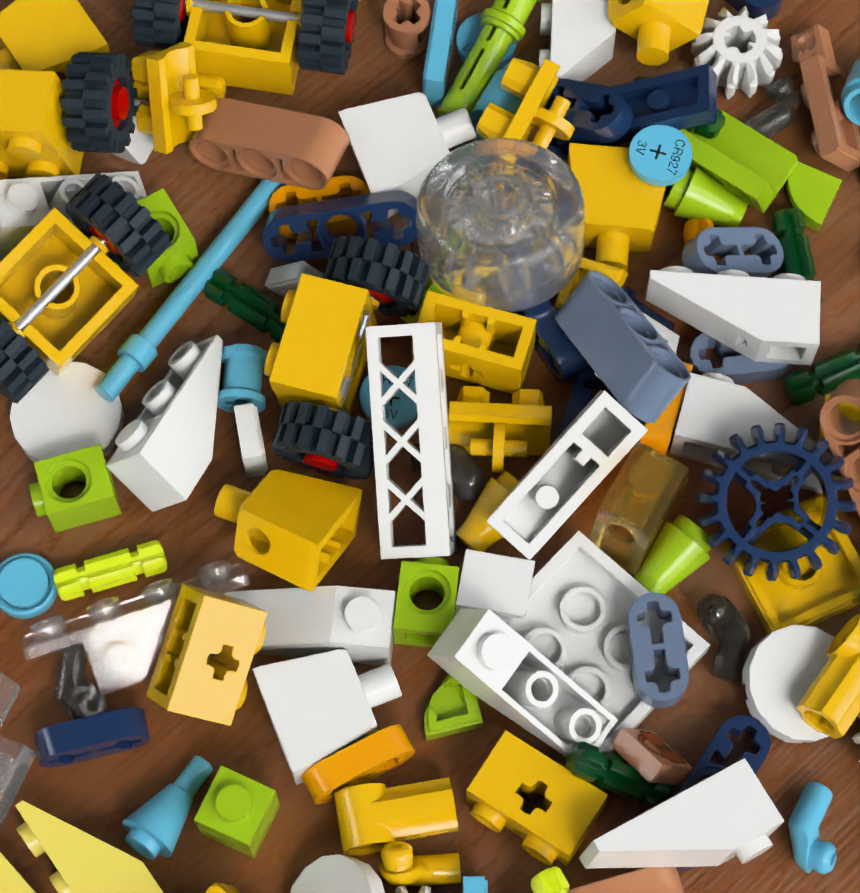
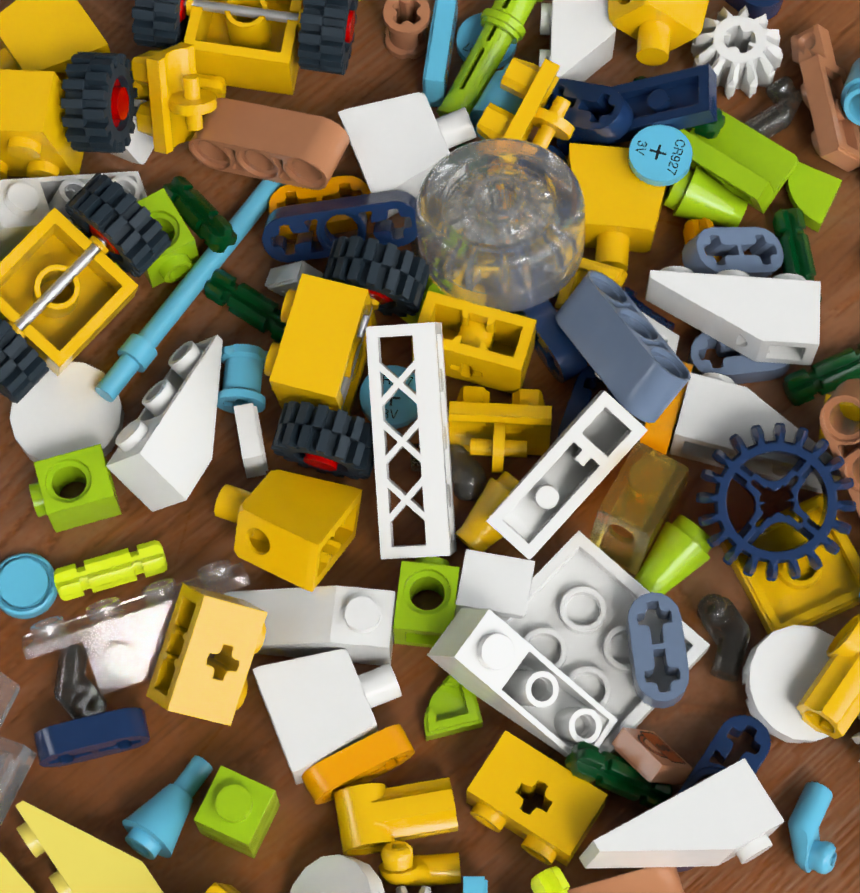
(200, 215): none -> dark green axle

